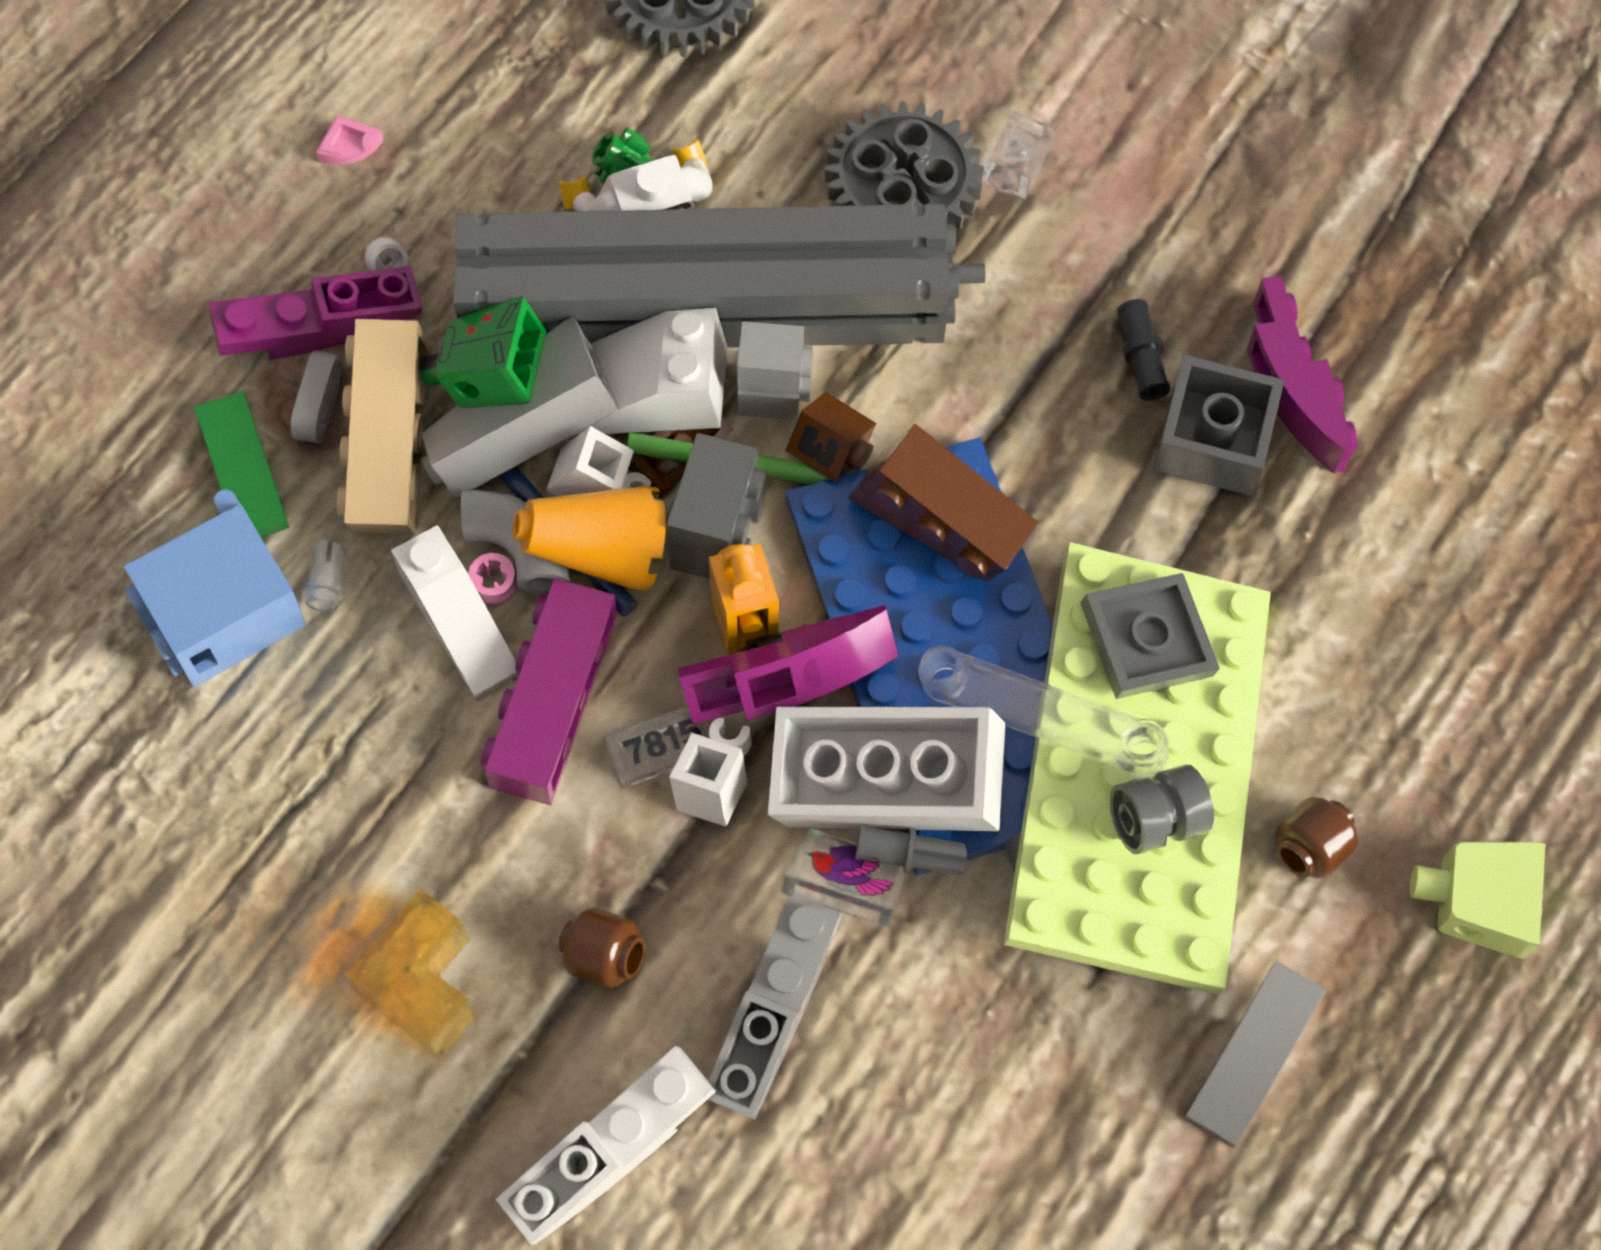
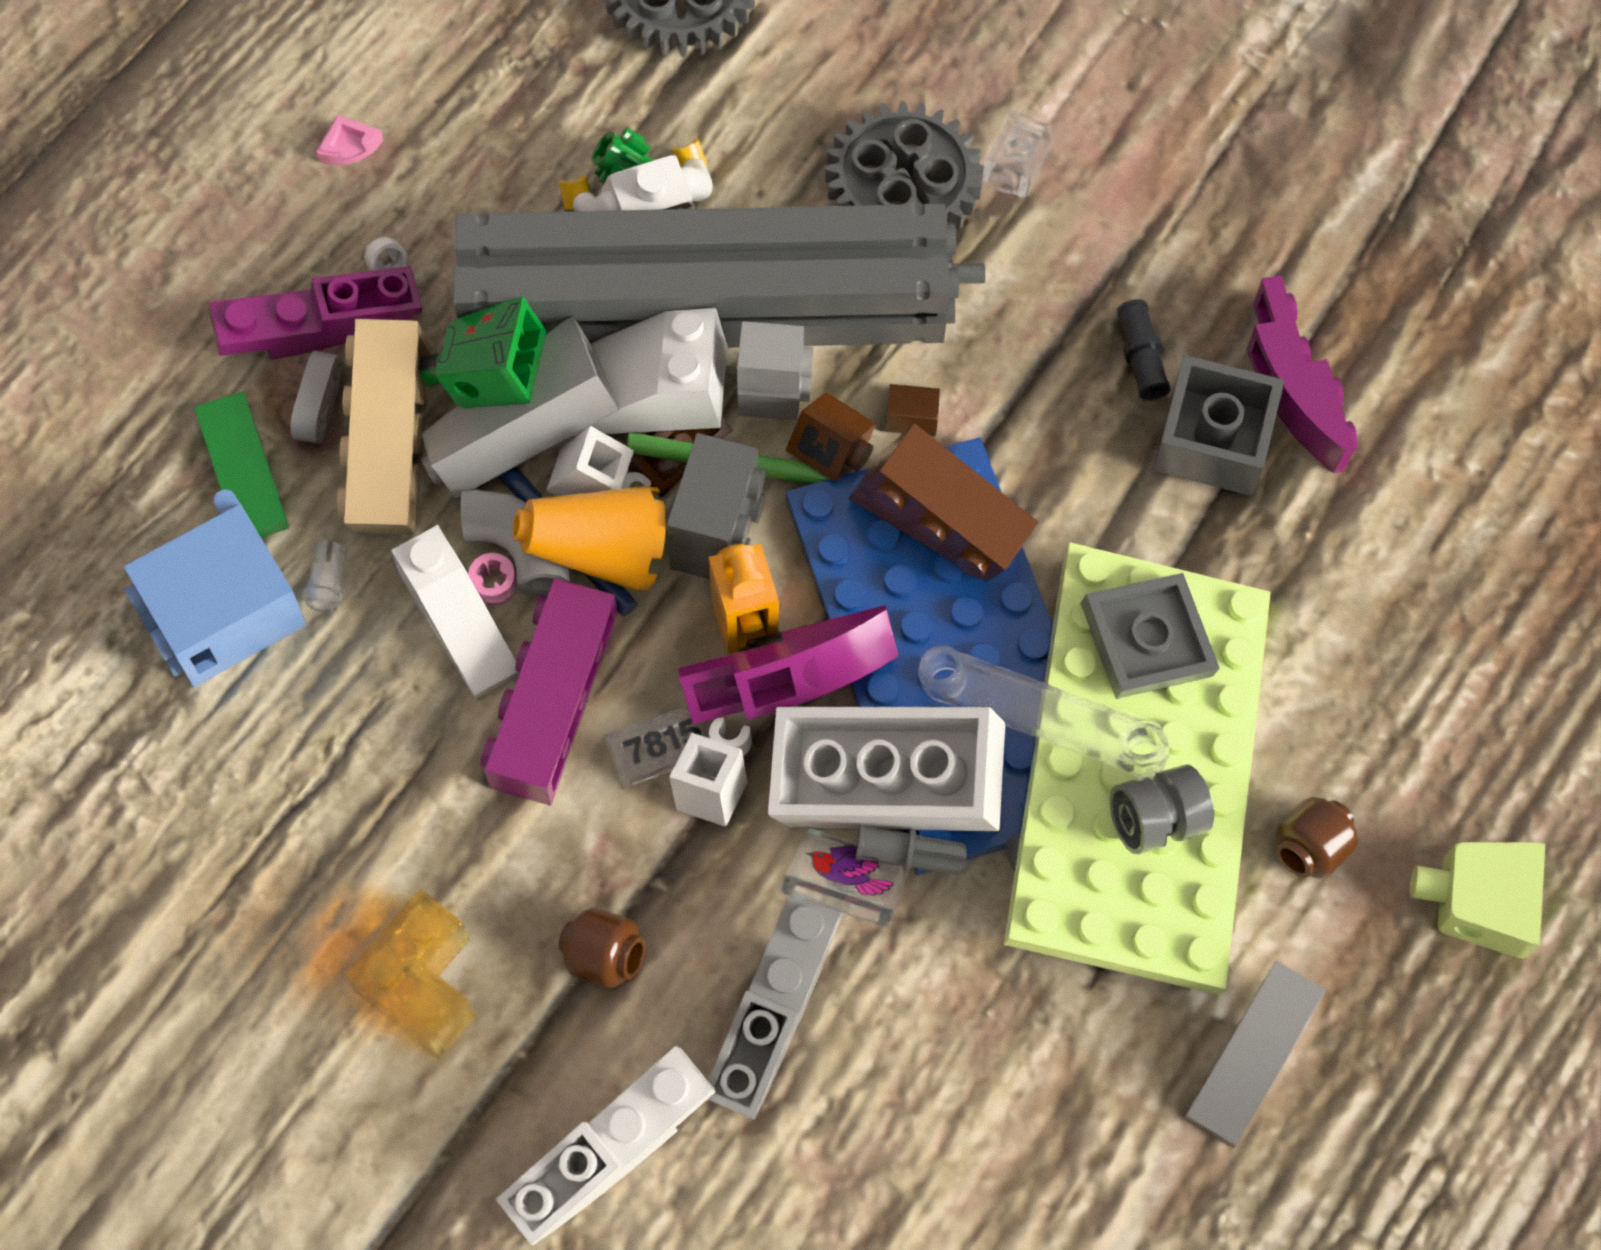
(911, 406): none -> reddish brown slope

